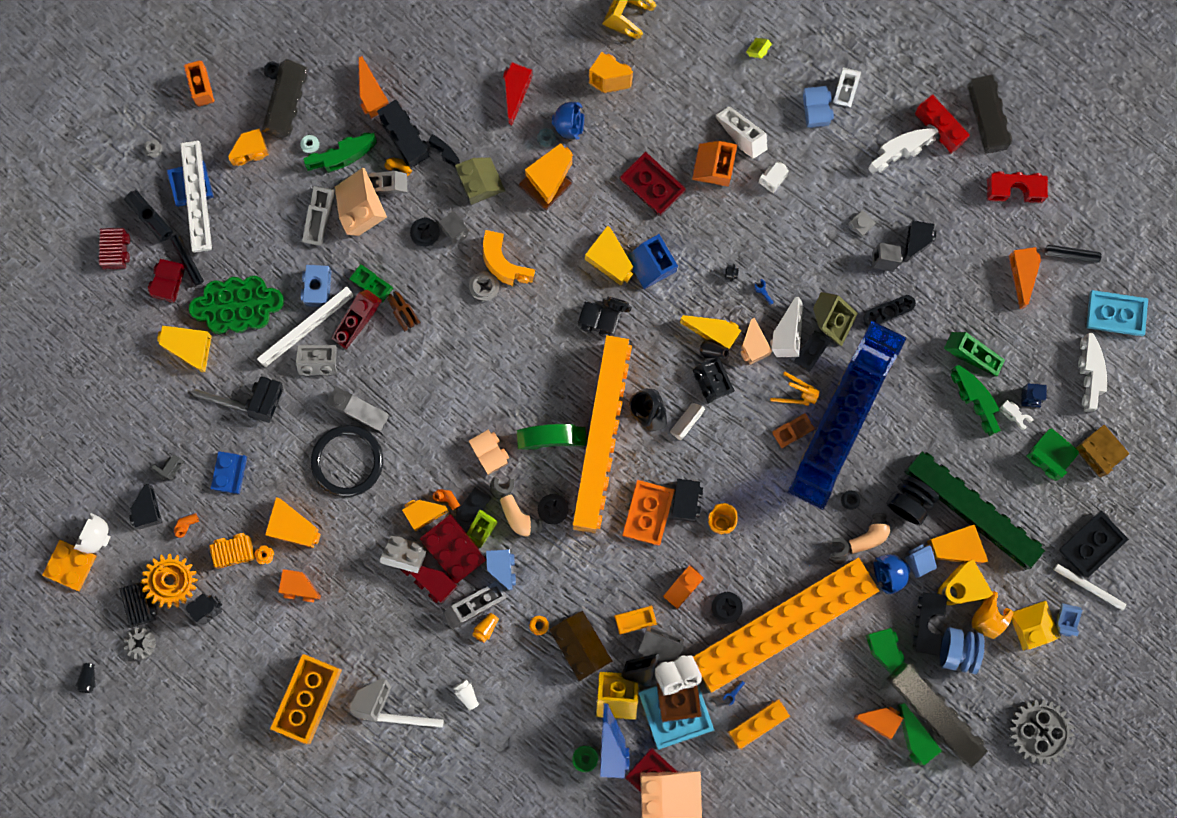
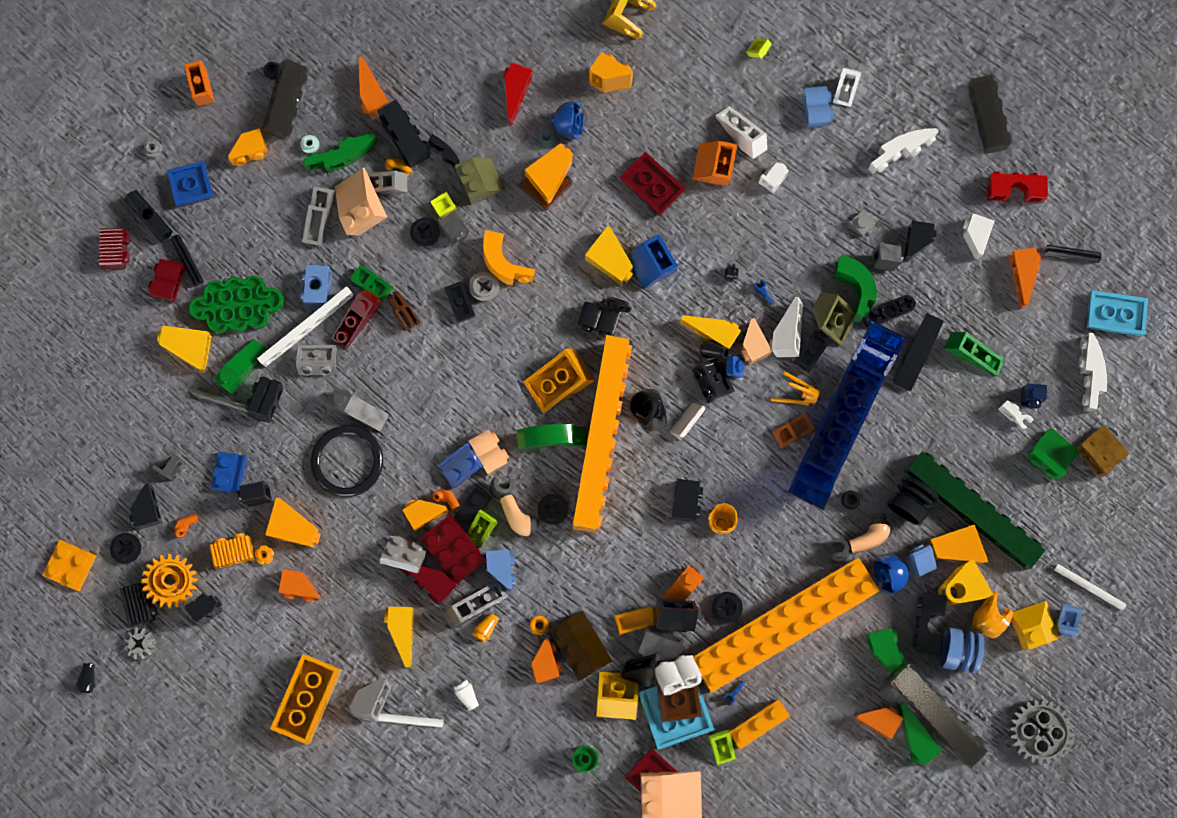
(93, 535): white cylinder -> none
(116, 548): none -> black gear
(196, 196): white tile -> none
(240, 367): none -> green slope
(254, 493): none -> black brick
(401, 629): none -> yellow slope
(443, 205): none -> neon yellow plate
(459, 302): none -> black plate
(460, 465): none -> blue plate
(544, 664): none -> orange slope
(559, 380): none -> light orange slope
(613, 747): slope -> none
(648, 513): orange plate -> none
(675, 615): none -> black brick
(722, 746): none -> lime slope
(735, 366): none -> blue plate
(861, 280): none -> green arch
(918, 351): none -> black slope
(950, 130): red arch -> none
(974, 391): green slope -> none
(977, 233): none -> white slope
(1093, 544): black plate -> none

